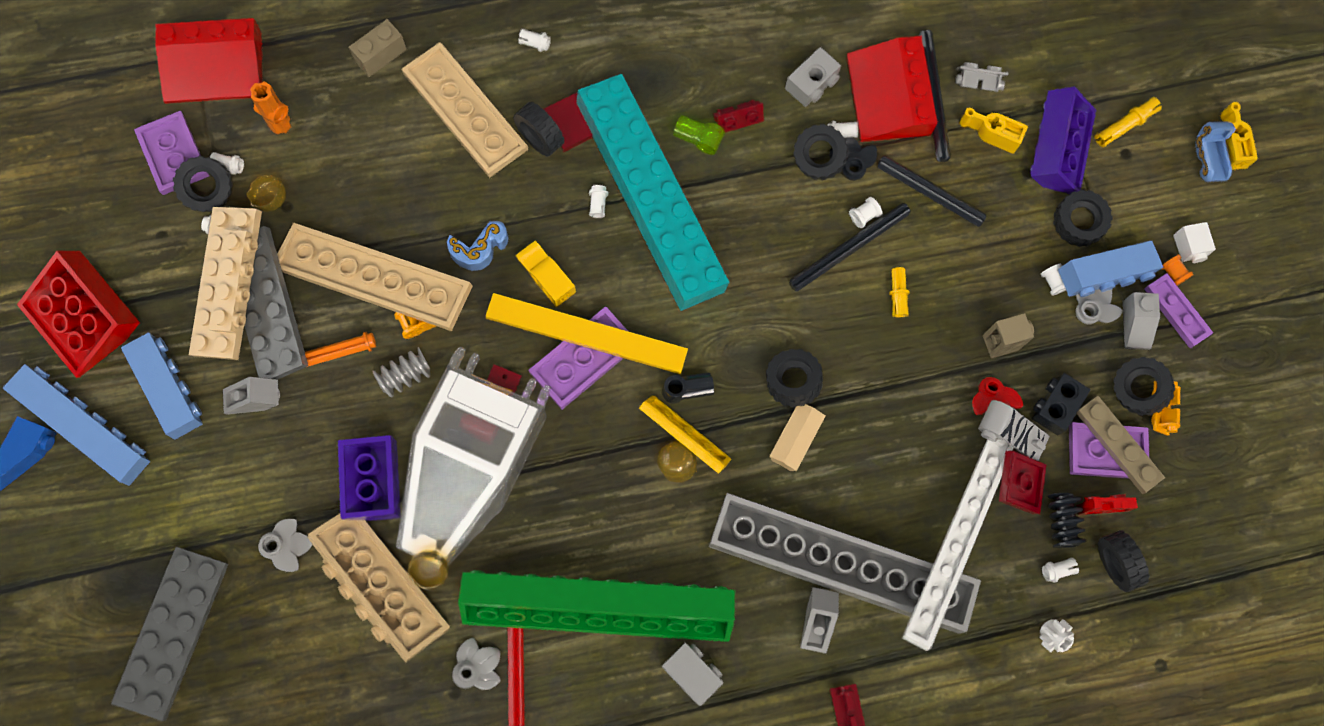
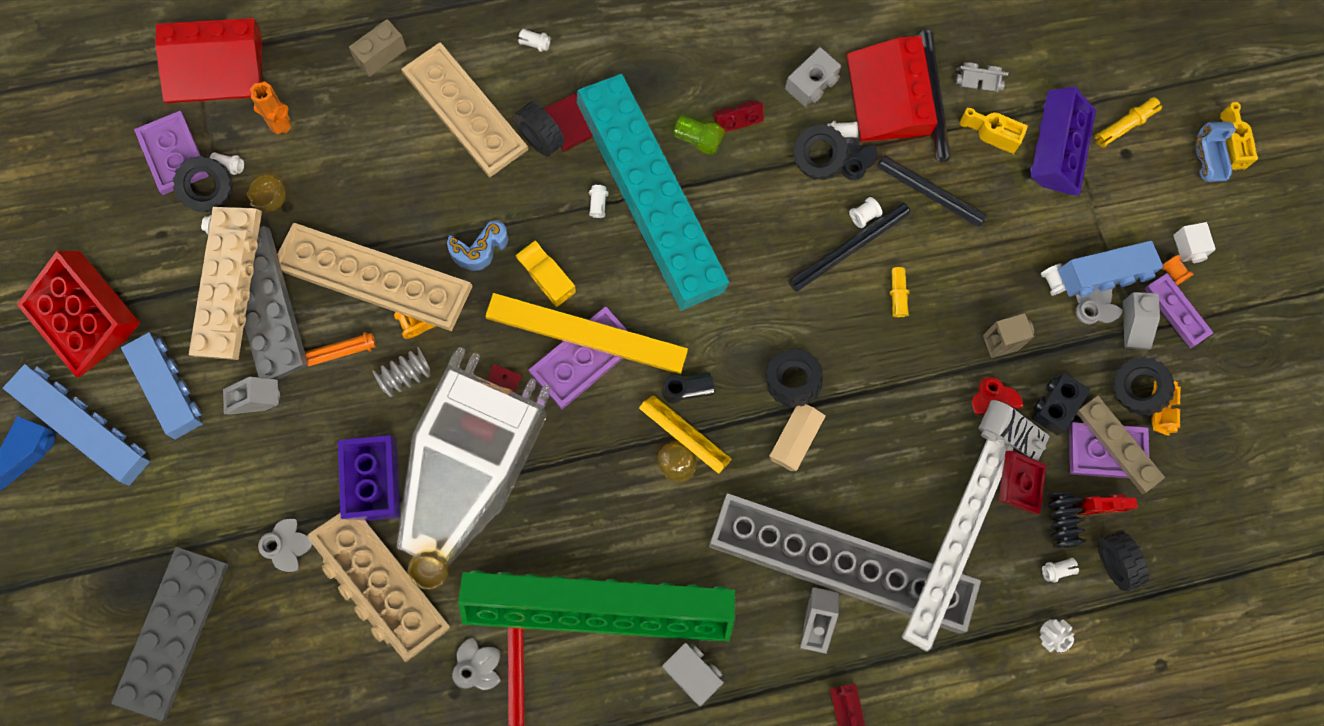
(1093, 203): black tyre -> none

